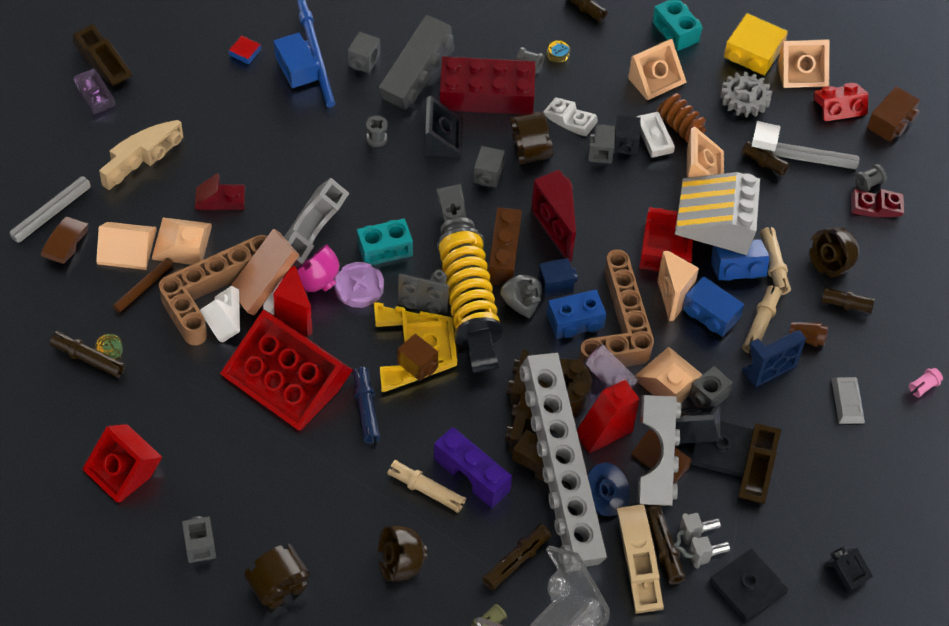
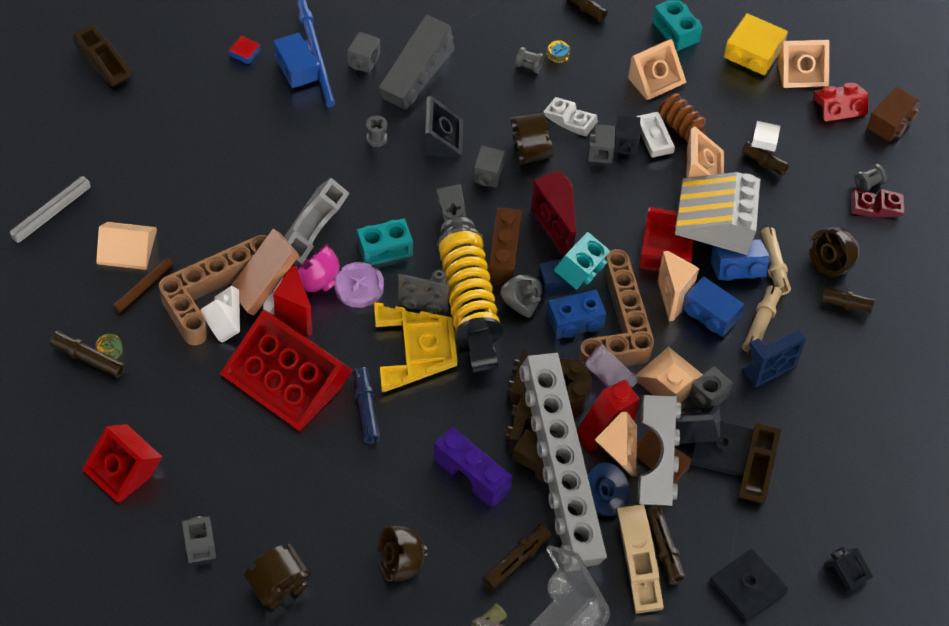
(63, 240): reddish brown slope -> none
(94, 91): clear purple plate -> none
(141, 147): tan slope -> none
(181, 241): light nougat slope -> none
(214, 196): dark red slope -> none
(417, 357): reddish brown brick -> none
(418, 481): tan pin -> none
(487, 85): dark red brick -> none
(582, 261): none -> teal brick
(620, 442): none -> light nougat slope
(700, 548): light grey piece -> none
(746, 94): light grey gear -> none
(815, 332): reddish brown cone -> none
(816, 155): light grey axle -> none
(848, 400): light grey tile -> none
(930, 379): bright pink pin -> none

